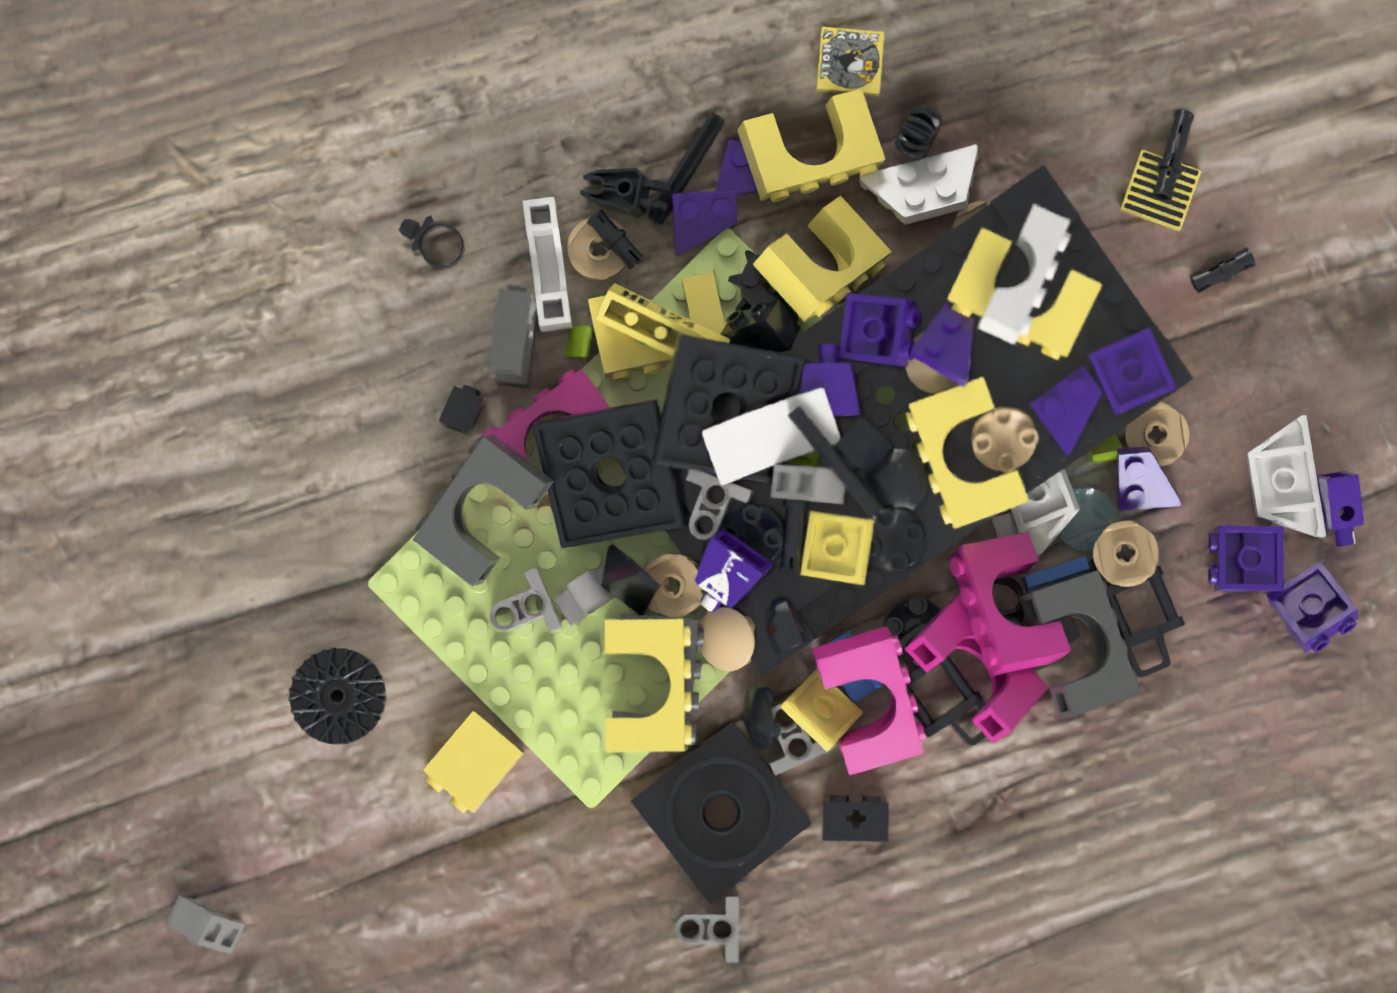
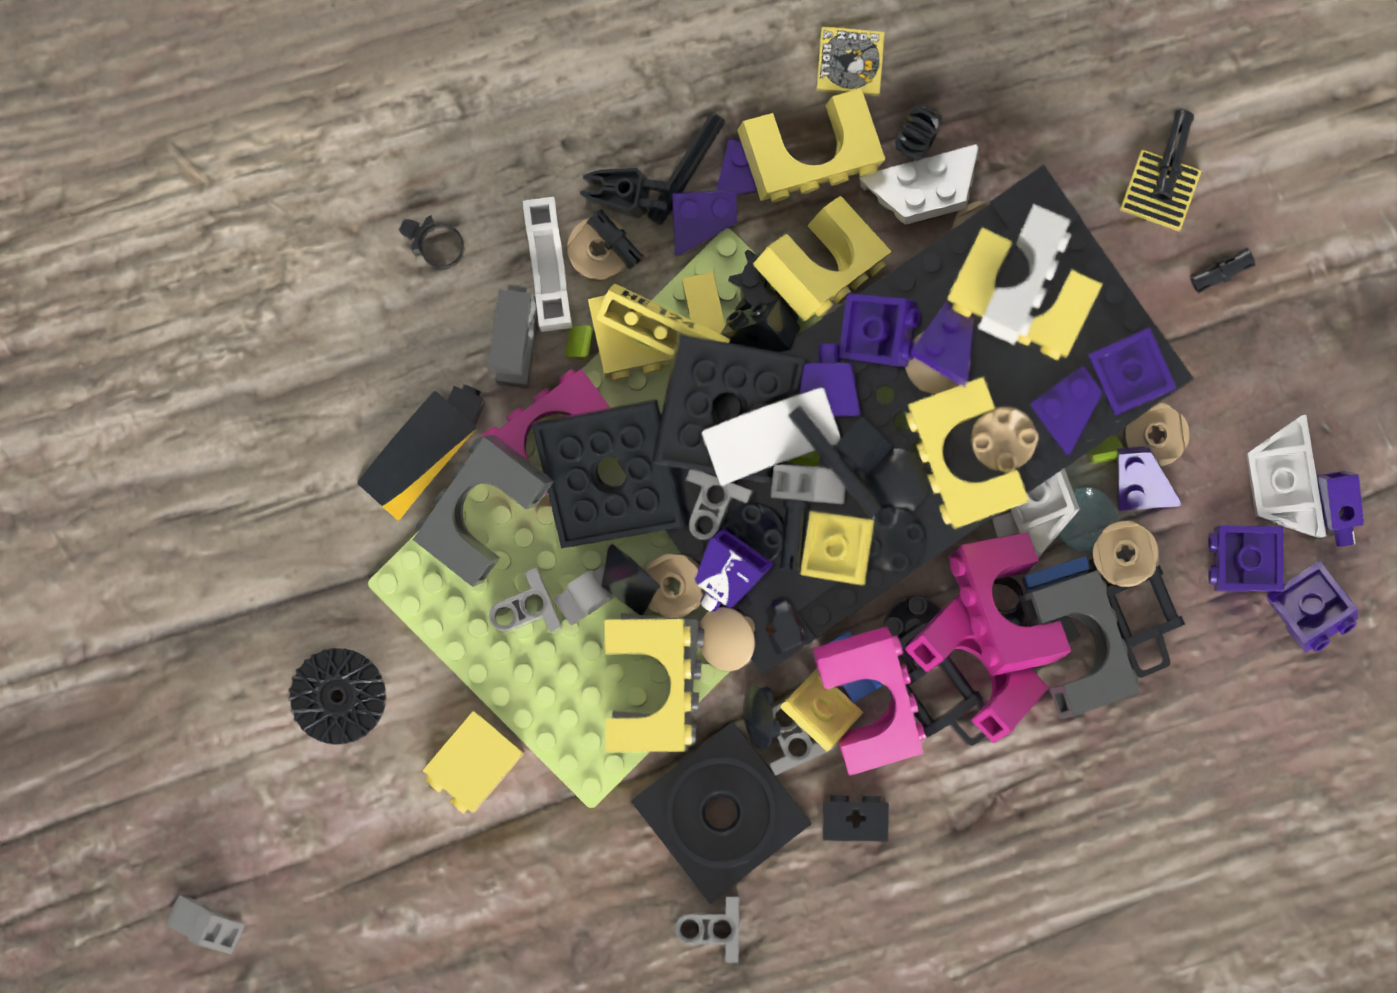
(416, 455): none -> black sticker

